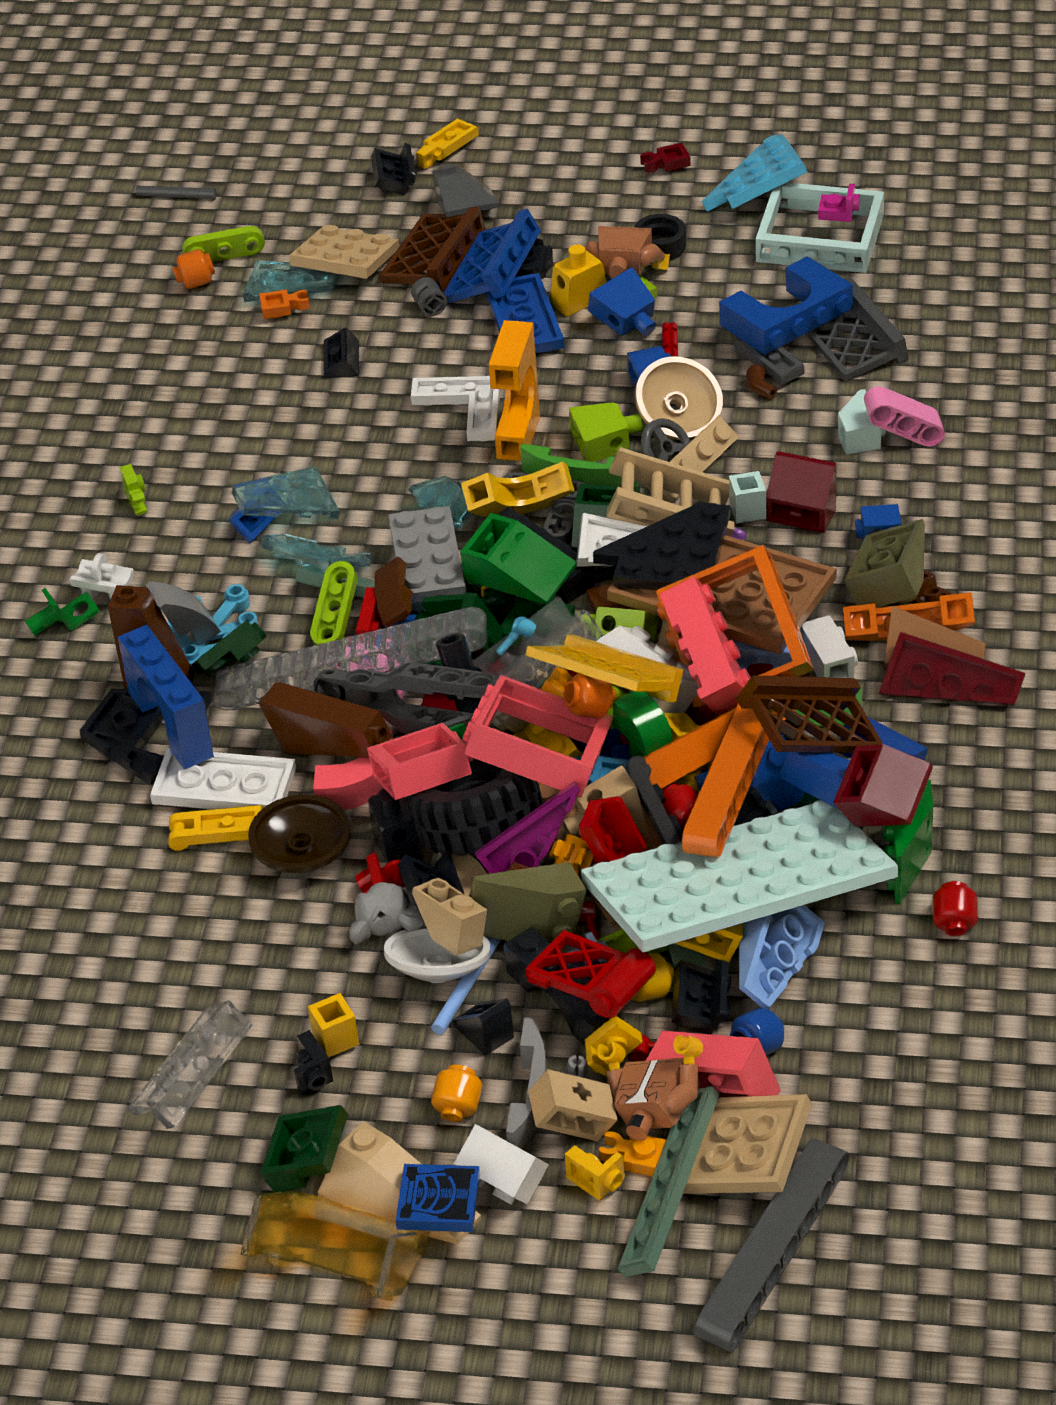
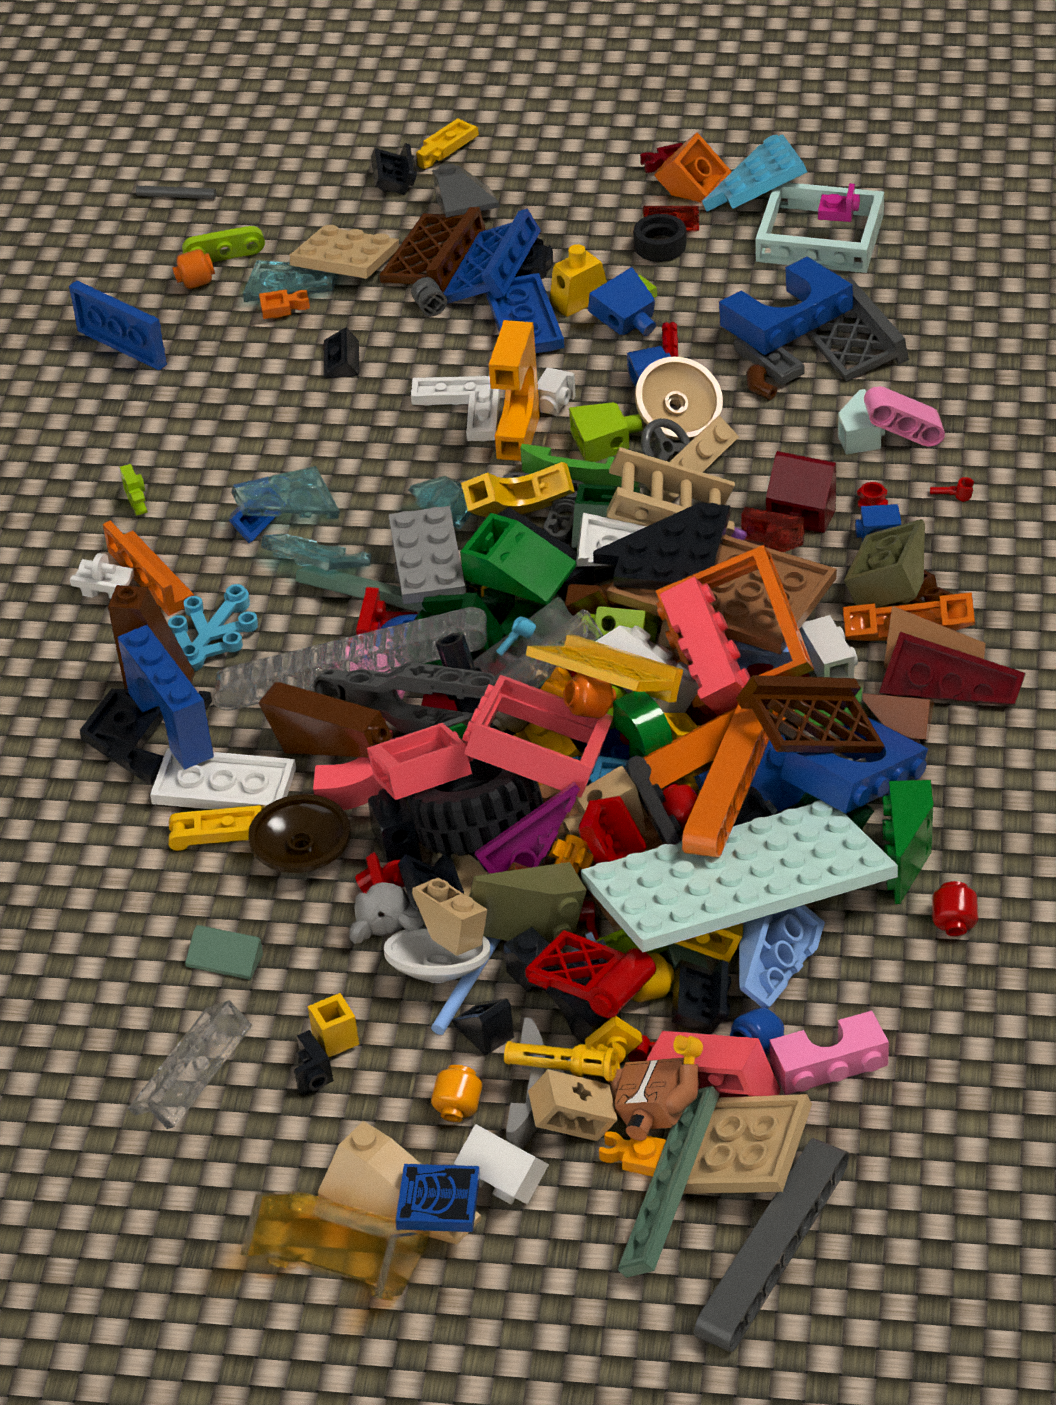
(52, 613): green bracket -> none
(118, 325): none -> blue plate
(148, 568): none -> orange fence
(184, 611): light grey slope -> none
(224, 952): none -> sand green slope
(237, 645): dark green plate -> none
(303, 1147): dark green plate -> none
(332, 595): lime plate -> none
(391, 594): reddish brown slope -> none
(555, 390): none -> white brick
(578, 1065): none -> yellow pin
(585, 597): none -> reddish brown slope
(593, 1176): yellow bracket -> none
(627, 248): nougat torso -> none
(688, 214): none -> clear red slope
(692, 170): none -> orange slope
(747, 497): light aqua brick -> none
(775, 529): none -> clear red slope
(804, 1065): none -> bright pink arch
(872, 494): none -> red plate
(882, 786): slope -> none
(902, 714): none -> dark orange slope
(962, 491): none -> red hand

